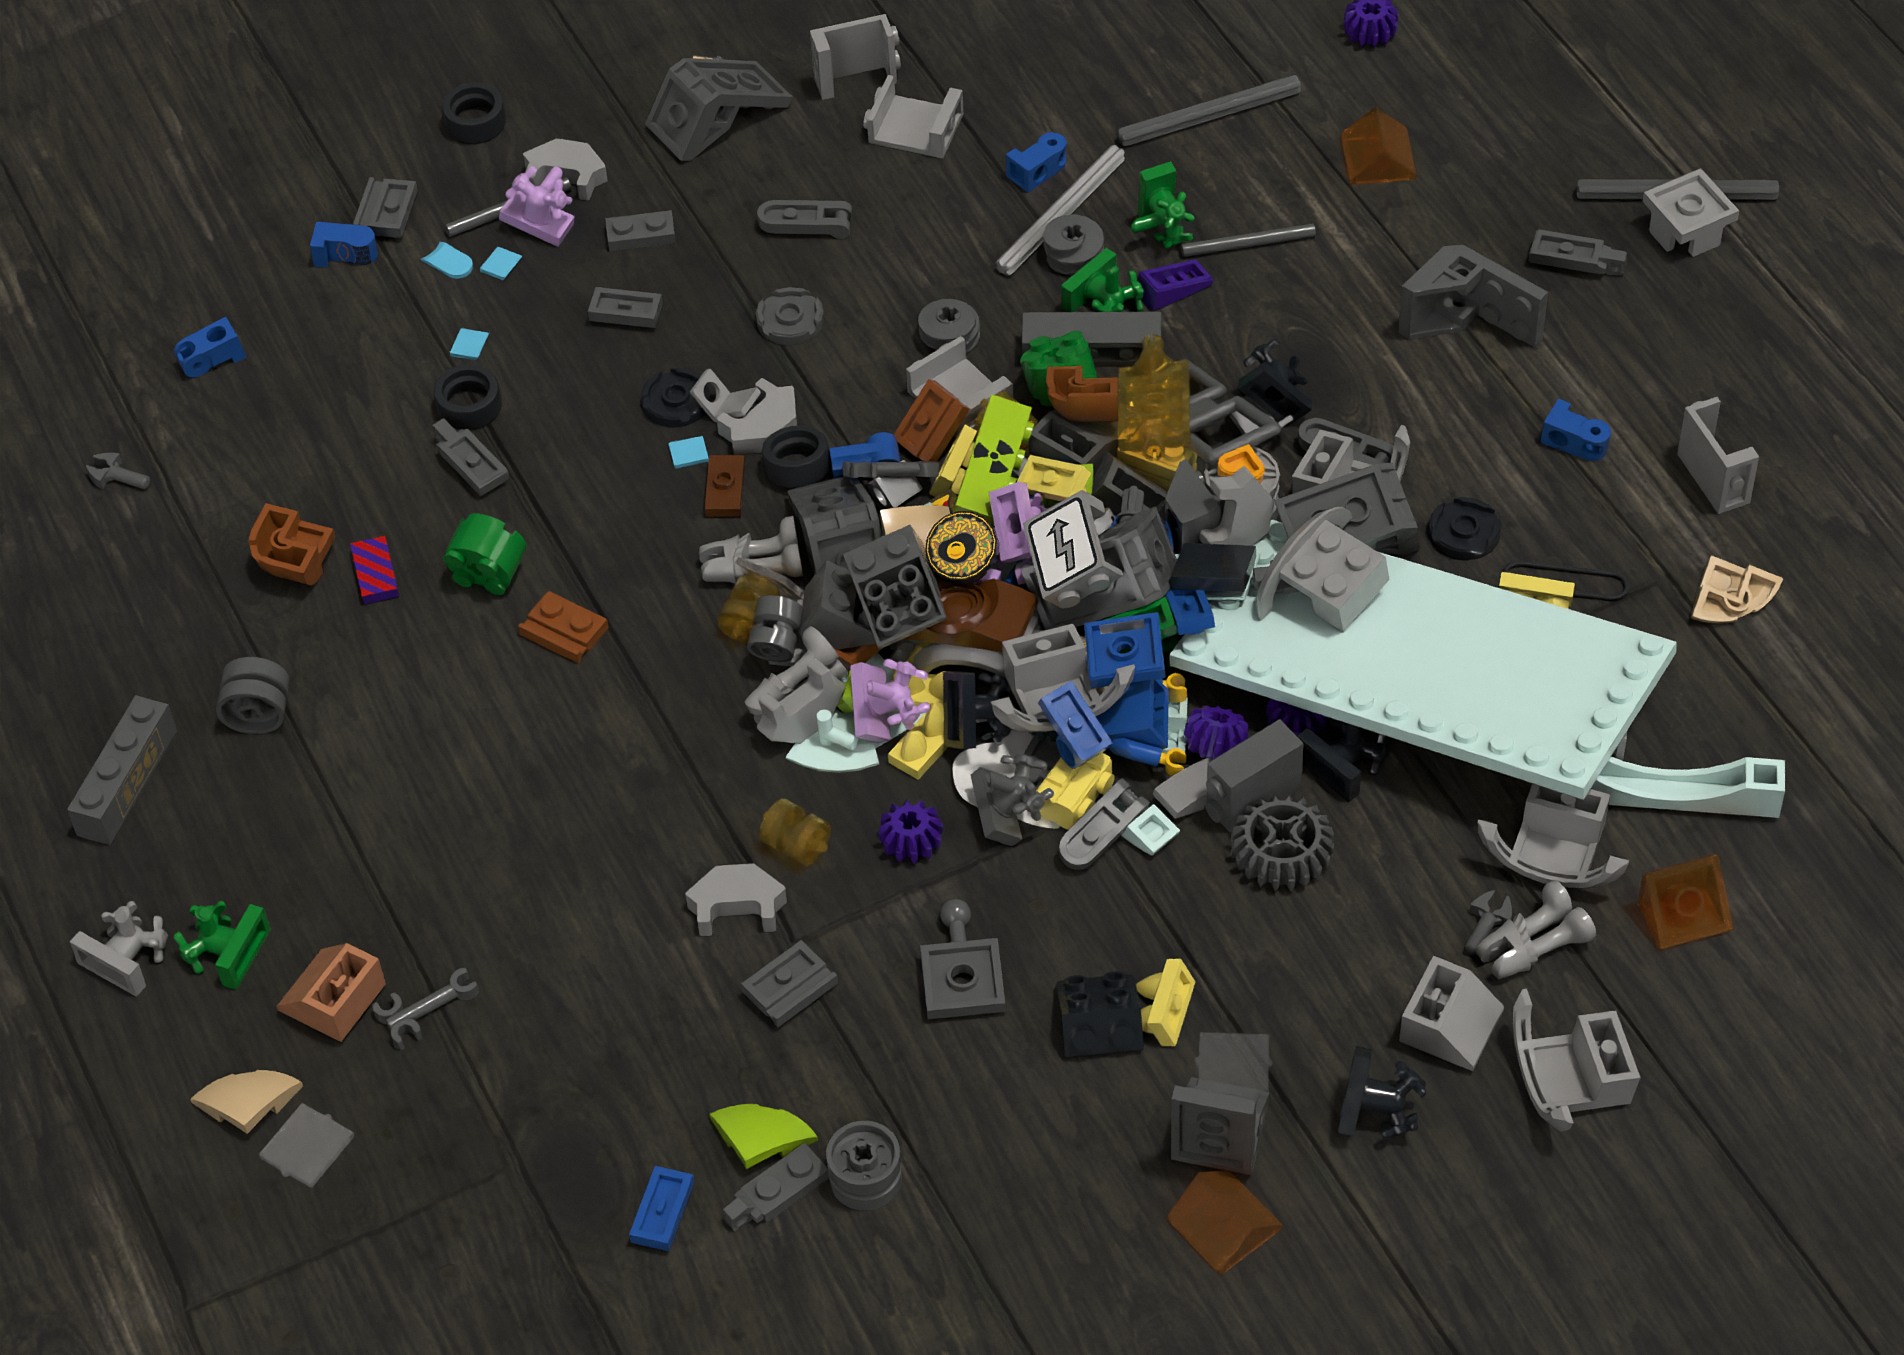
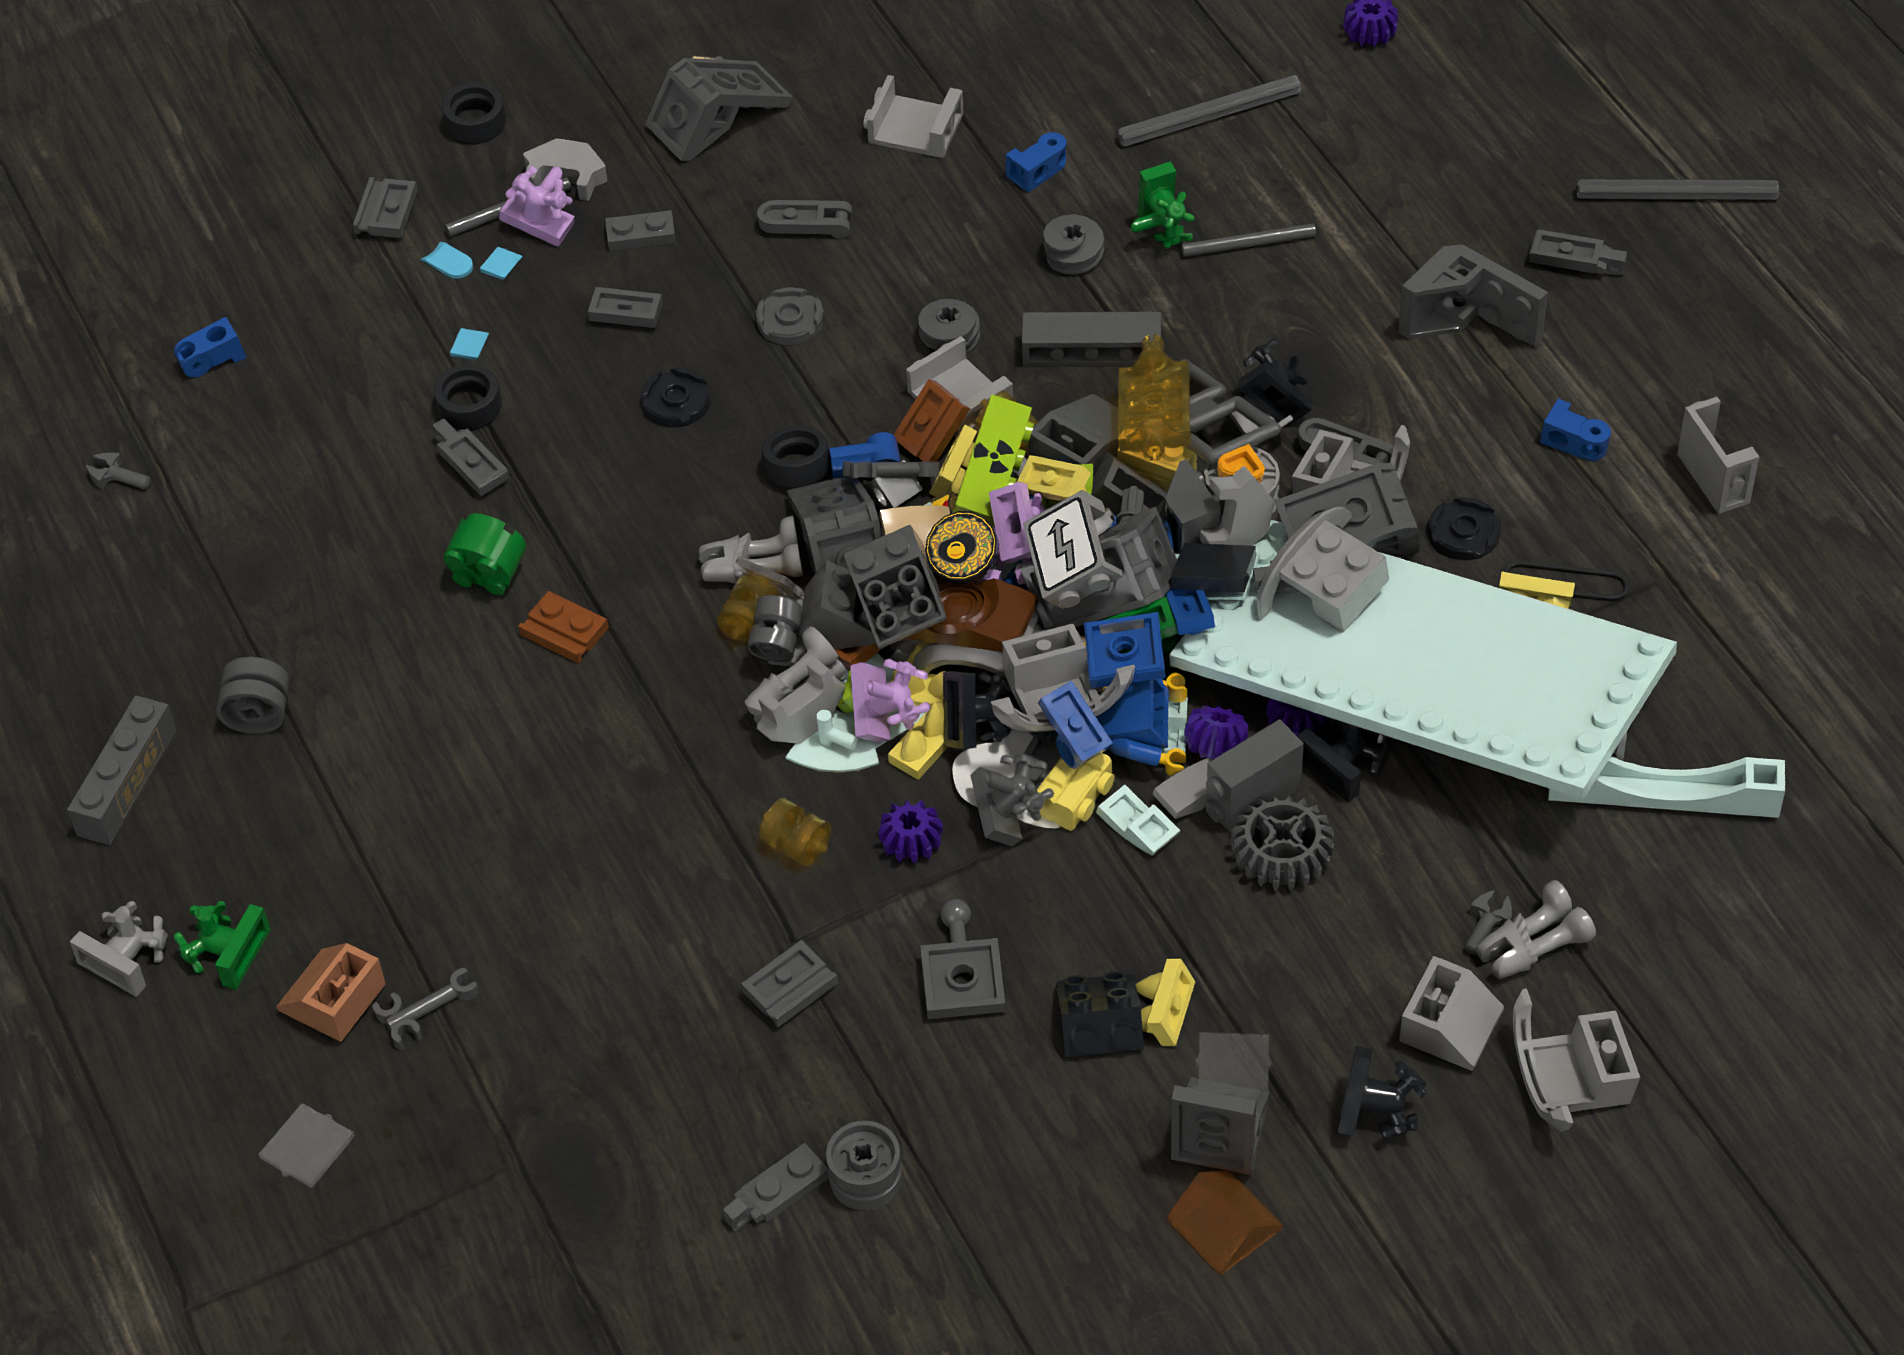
(246, 1097): tan brick -> none
(288, 545): dark orange brick -> none
(342, 243): blue leg -> none
(374, 569): tile -> none
(661, 1208): blue plate -> none
(688, 452): medium azure piece -> none
(724, 486): reddish brown plate -> none
(734, 404): light grey bracket -> none
(736, 891): light grey piece -> none
(761, 1131): lime brick -> none
(773, 413): light grey piece -> none
(852, 50): light grey panel -> none
(1054, 352): green brick -> none
(1065, 205): light grey axle -> none
(1082, 398): dark orange brick -> none
(1100, 282): green piece -> none
(1100, 826): plate -> none
(1162, 287): dark purple slope -> none
(1377, 150): clear orange slope -> none
(1557, 839): light grey piece -> none
(1685, 902): clear orange slope -> none
(1690, 211): light grey panel -> none
(1732, 591): tan brick -> none

